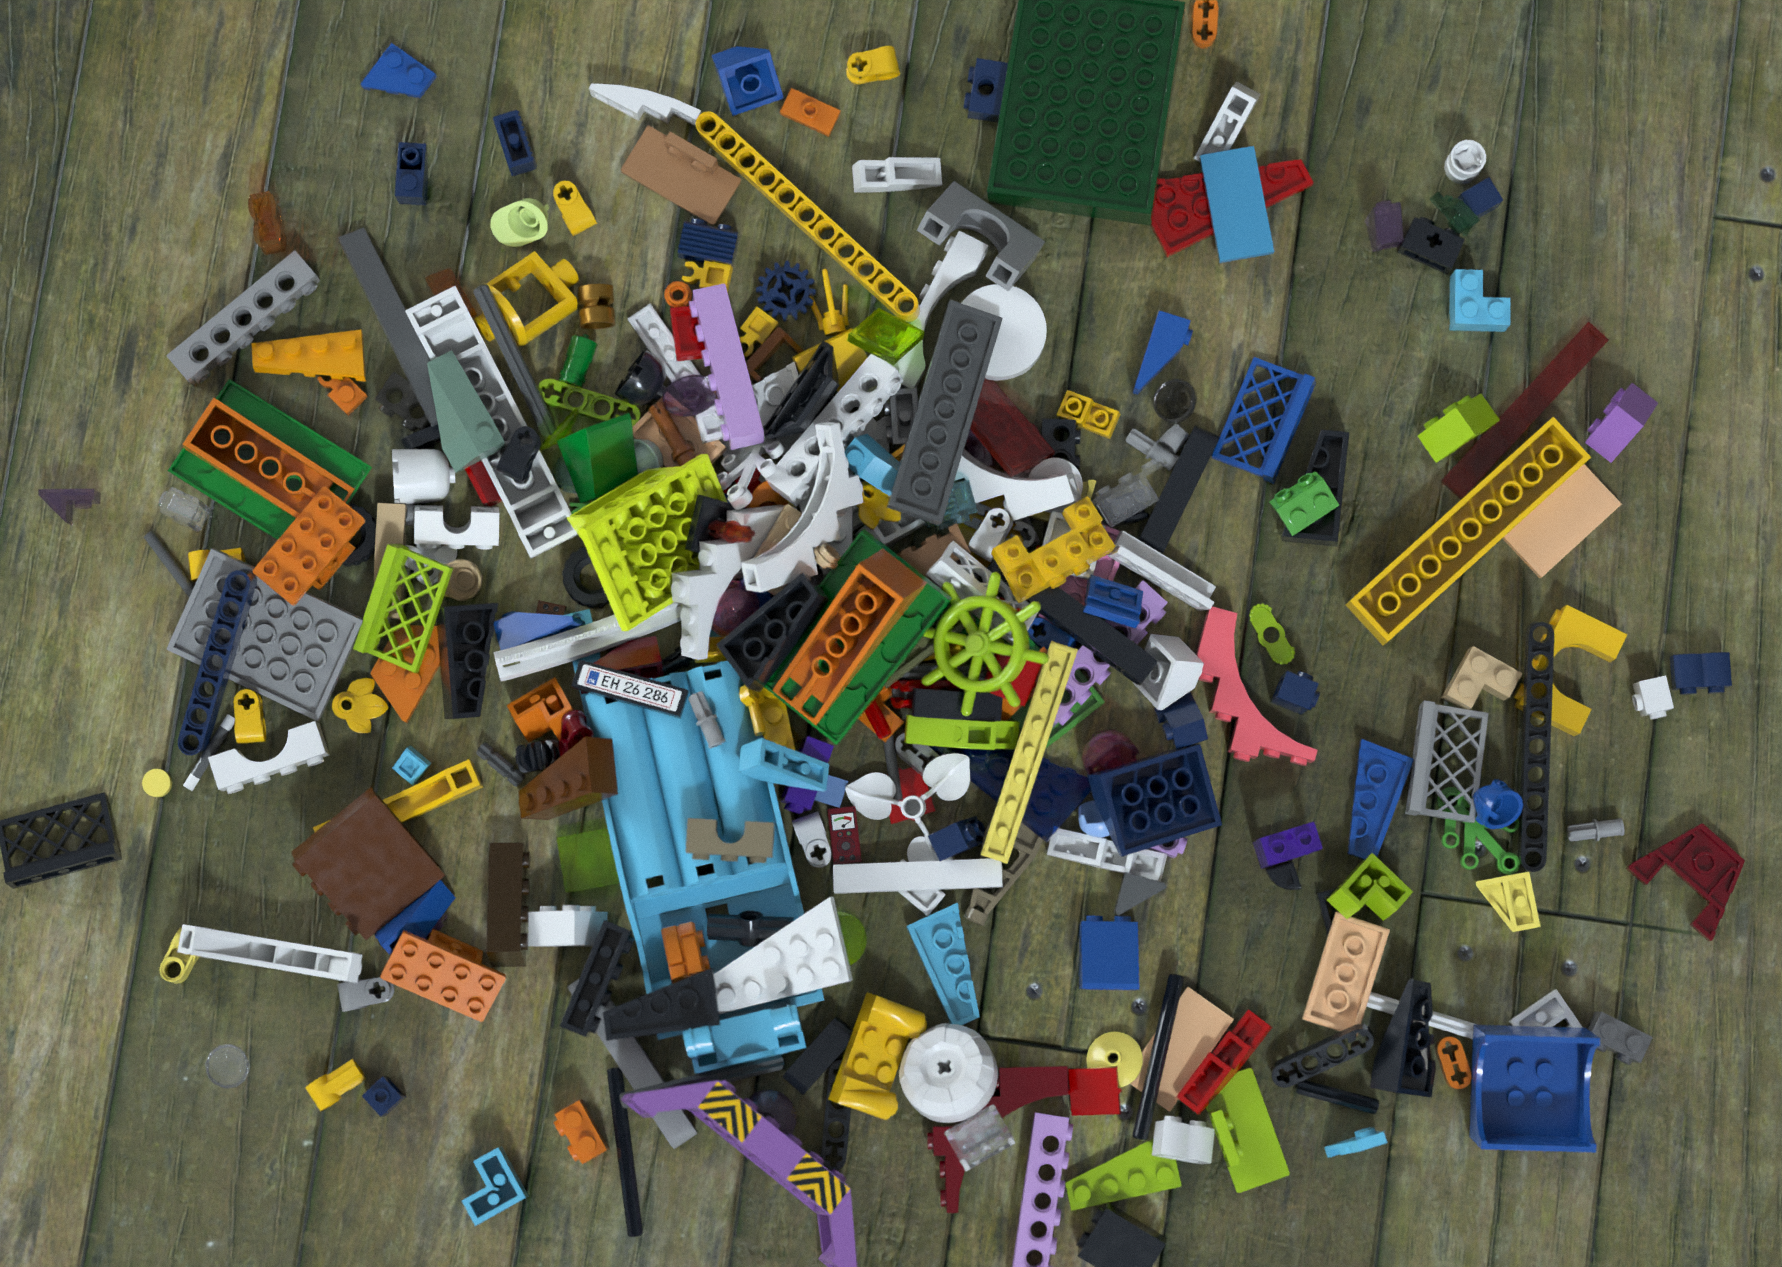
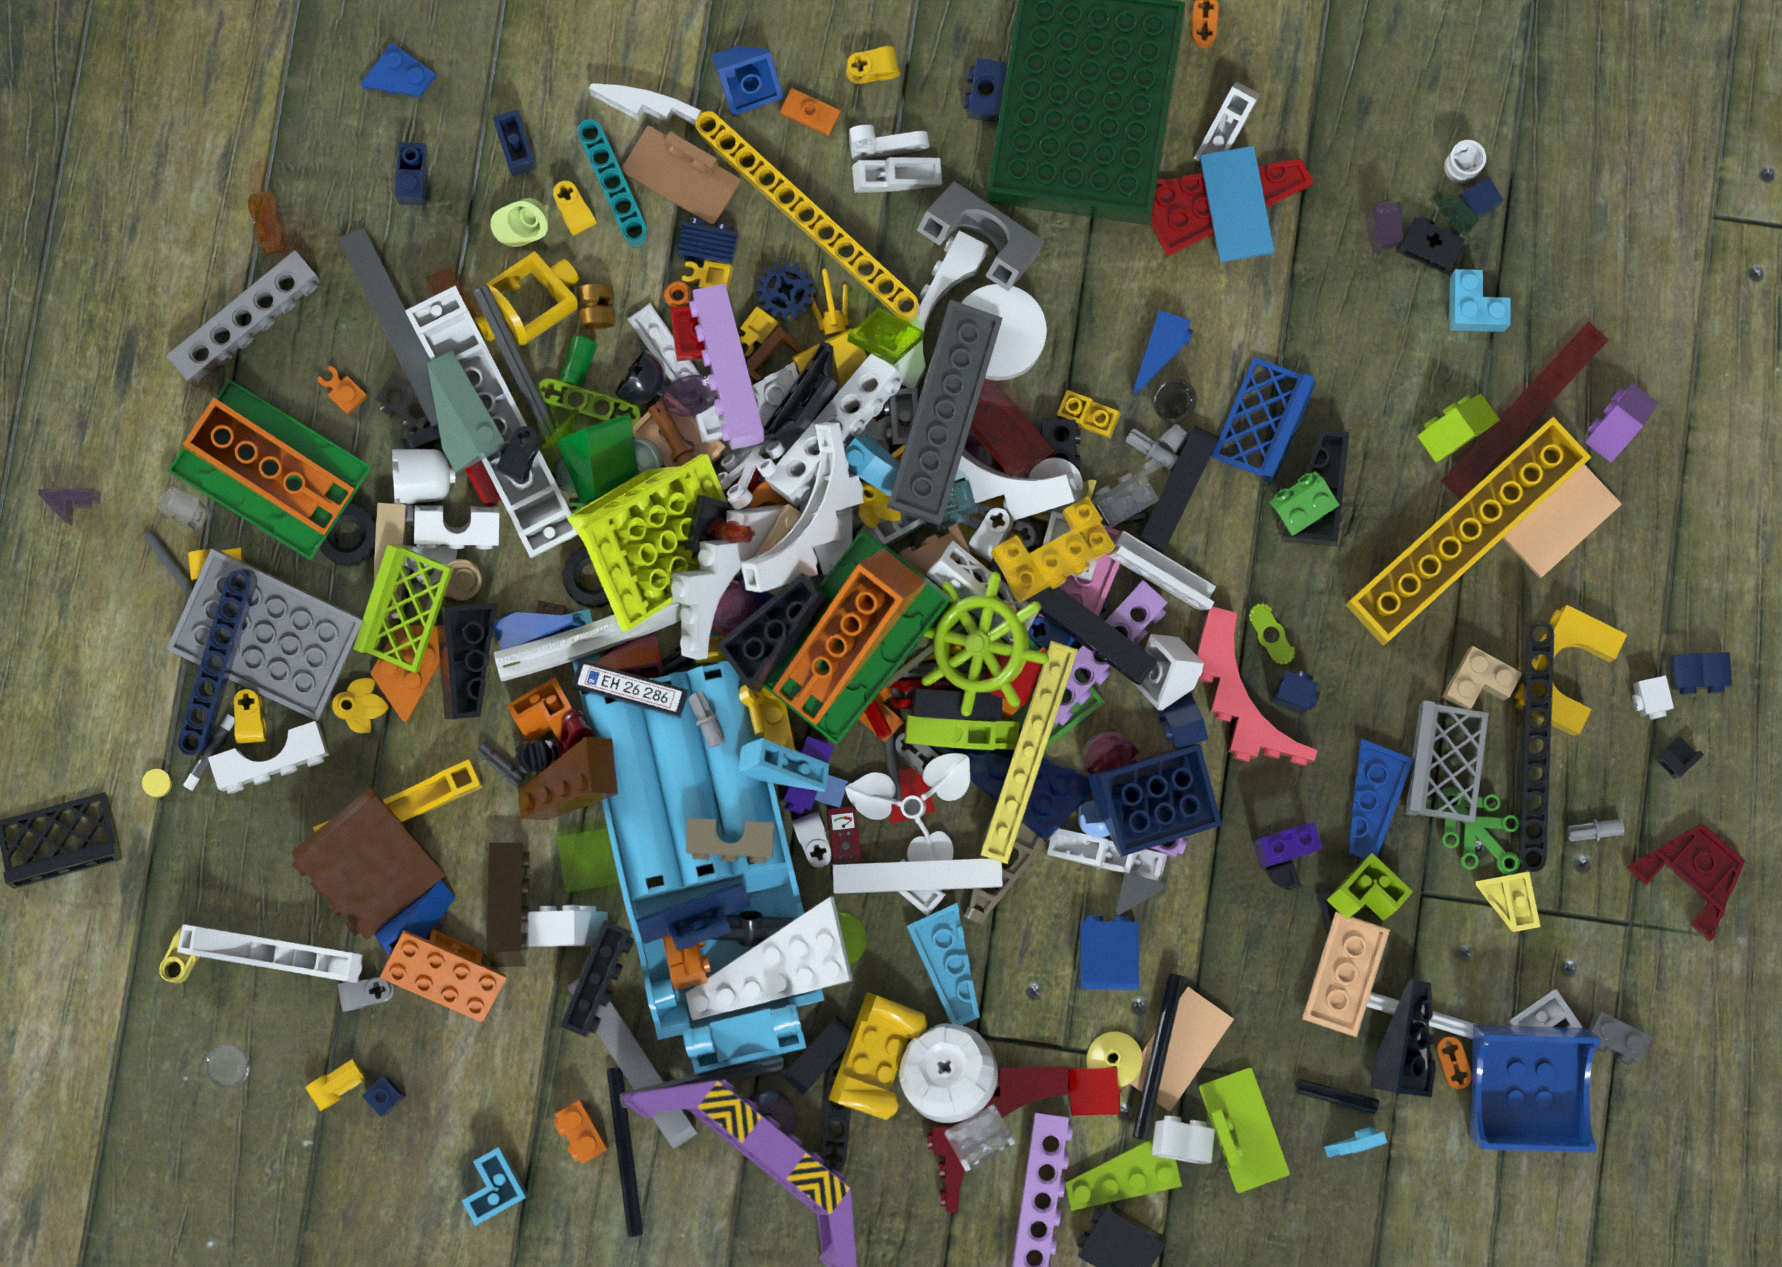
(310, 547): orange bracket -> none
(324, 354): light orange wing -> none
(411, 765): medium azure tile -> none
(606, 172): none -> teal beam
(672, 1008): black wing -> none
(695, 919): none -> dark blue bracket
(826, 556): tan plate -> none
(866, 145): none -> white beam
(957, 838): dark blue slope -> none
(1113, 601): blue plate -> none
(1224, 1062): red slope -> none
(1325, 1060): black beam -> none
(1497, 805): blue helmet -> none
(1678, 758): none -> black panel

